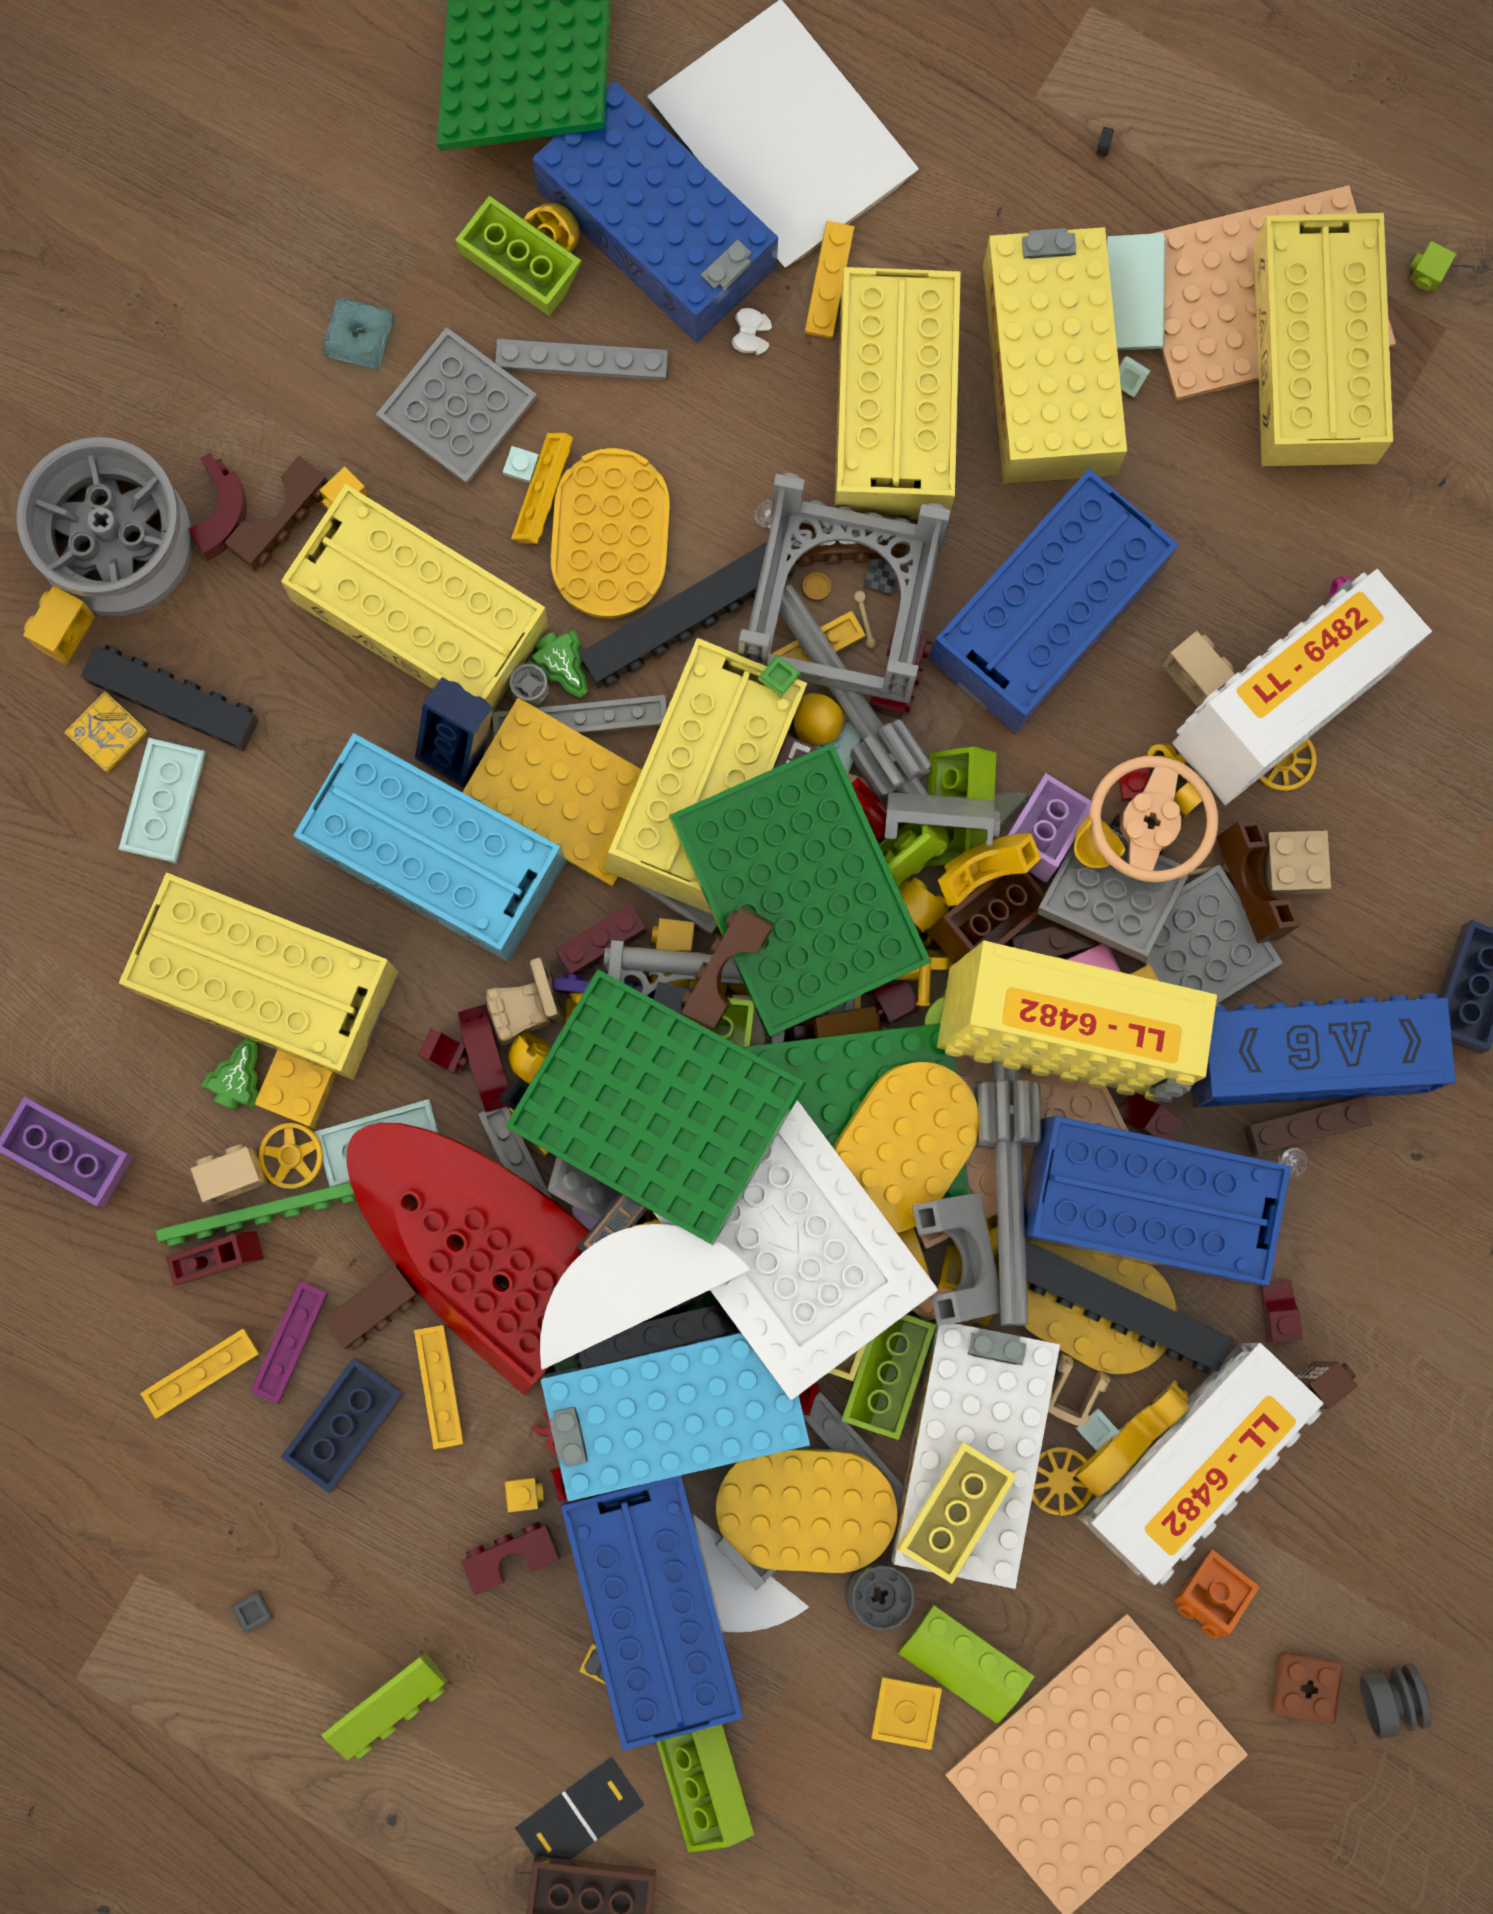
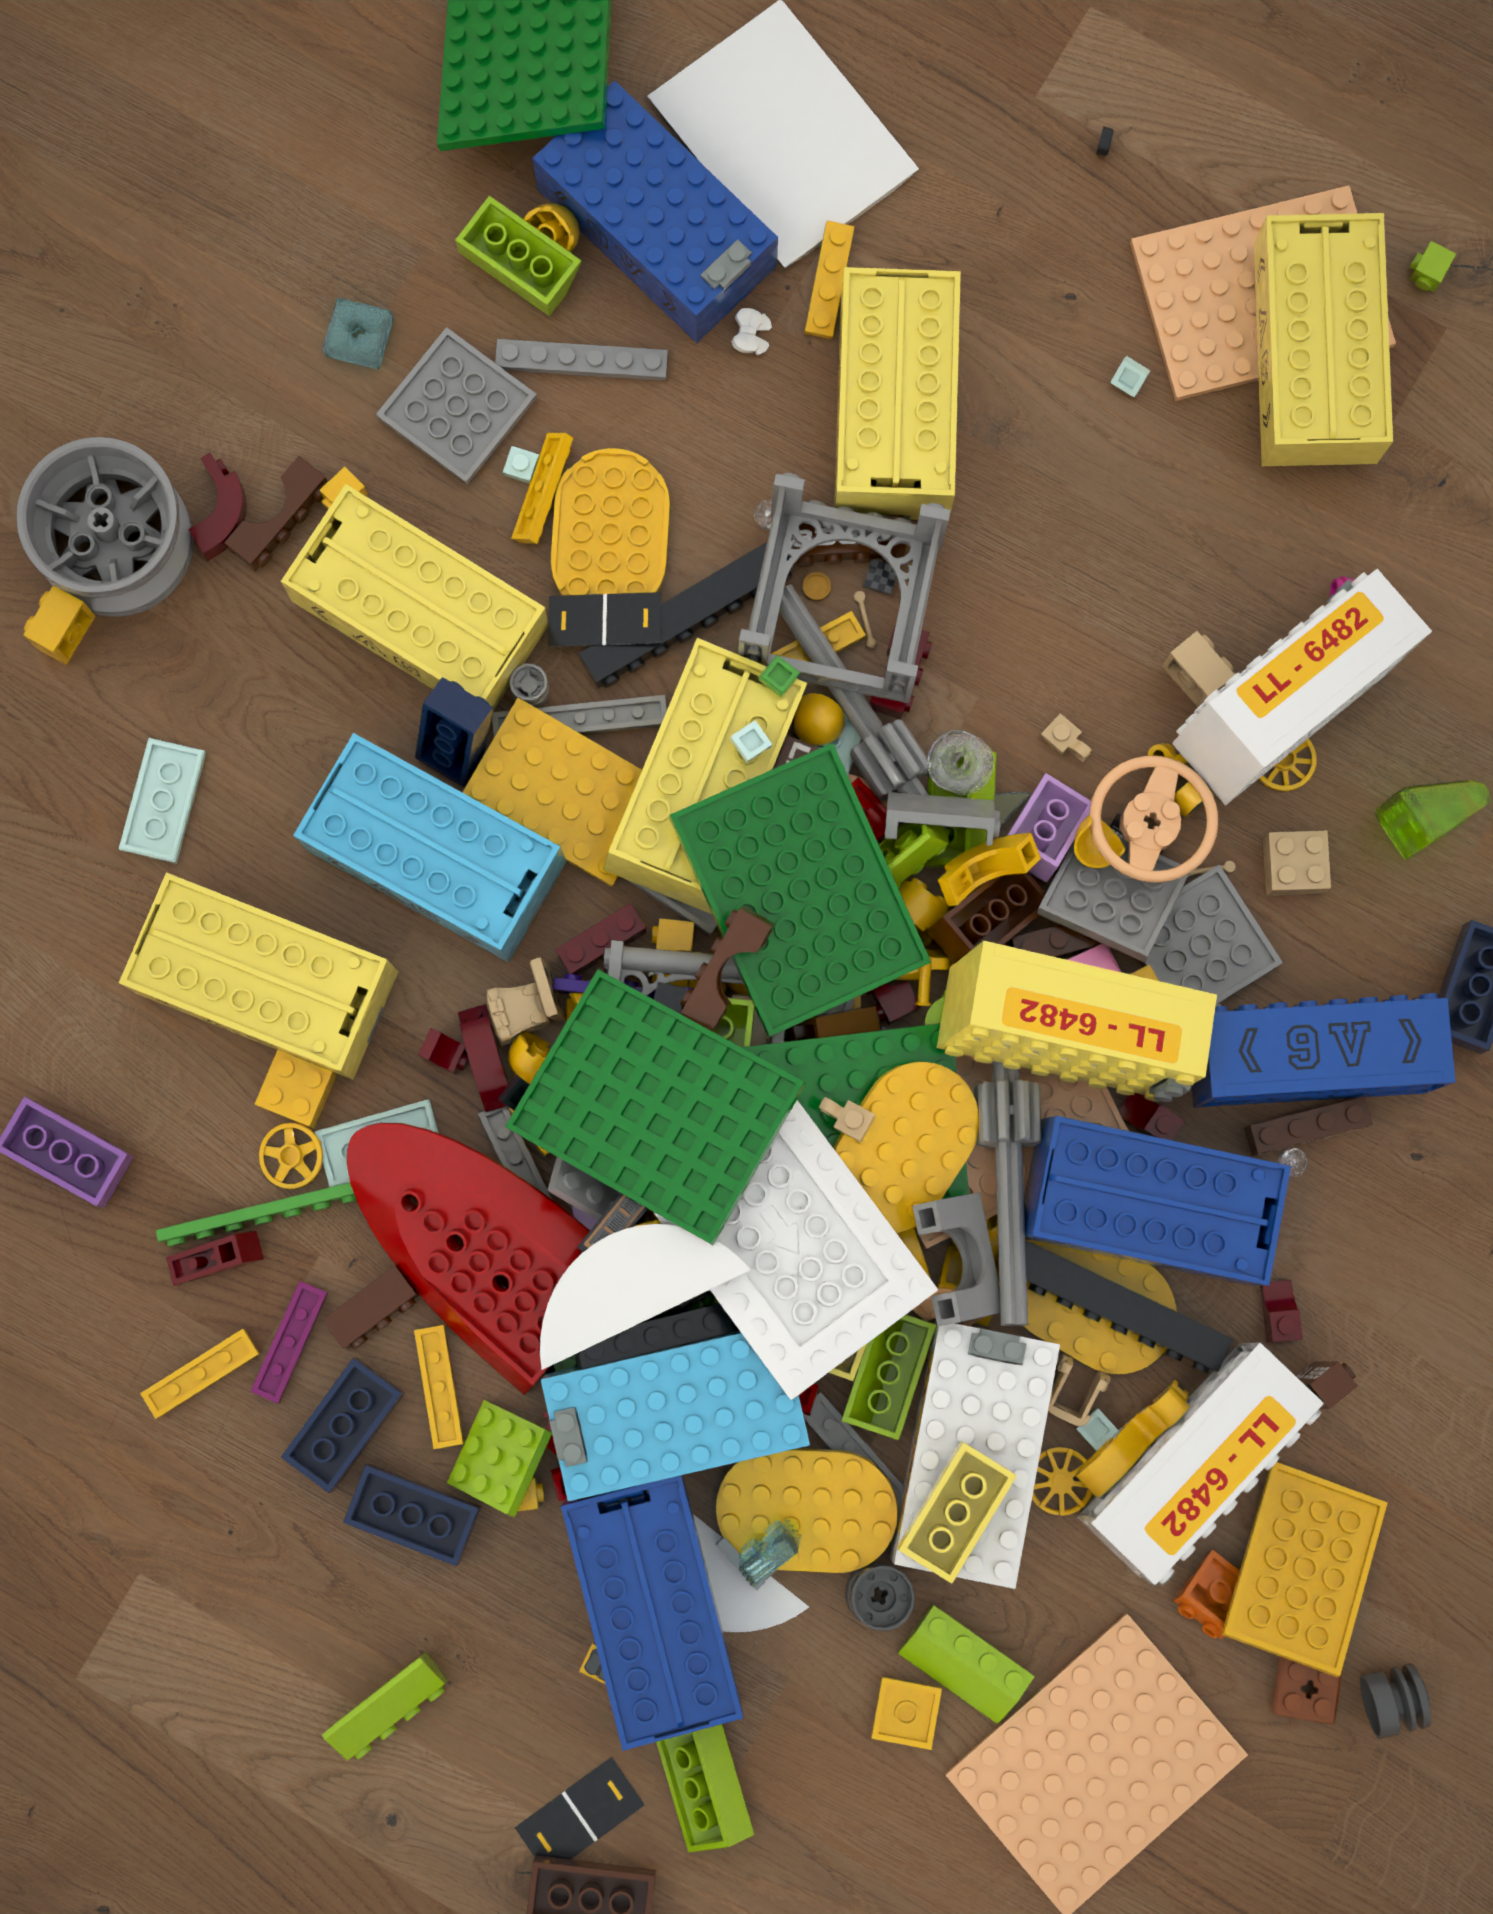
(106, 732): yellow tile -> none
(169, 697): black brick -> none
(228, 1175): tan brick -> none
(235, 1078): bright green rock -> none
(252, 1612): dark grey tile -> none
(412, 1514): none -> dark blue brick
(484, 1566): dark red arch -> none
(499, 1458): none -> lime plate
(561, 662): bright green rock -> none
(604, 619): none -> black sticker
(751, 741): none -> light aqua plate
(770, 1552): none -> clear light blue brick
(851, 1119): none -> tan plate
(976, 767): none -> clear wheel
(1052, 601): blue piece -> none
(1054, 355): light yellow piece -> none
(1064, 735): none -> tan plate
(1133, 783): red plate -> none
(1138, 289): light aqua tile -> none
(1243, 852): reddish brown arch -> none
(1305, 1569): none -> yellow plate
(1429, 811): none -> clear neon green windscreen

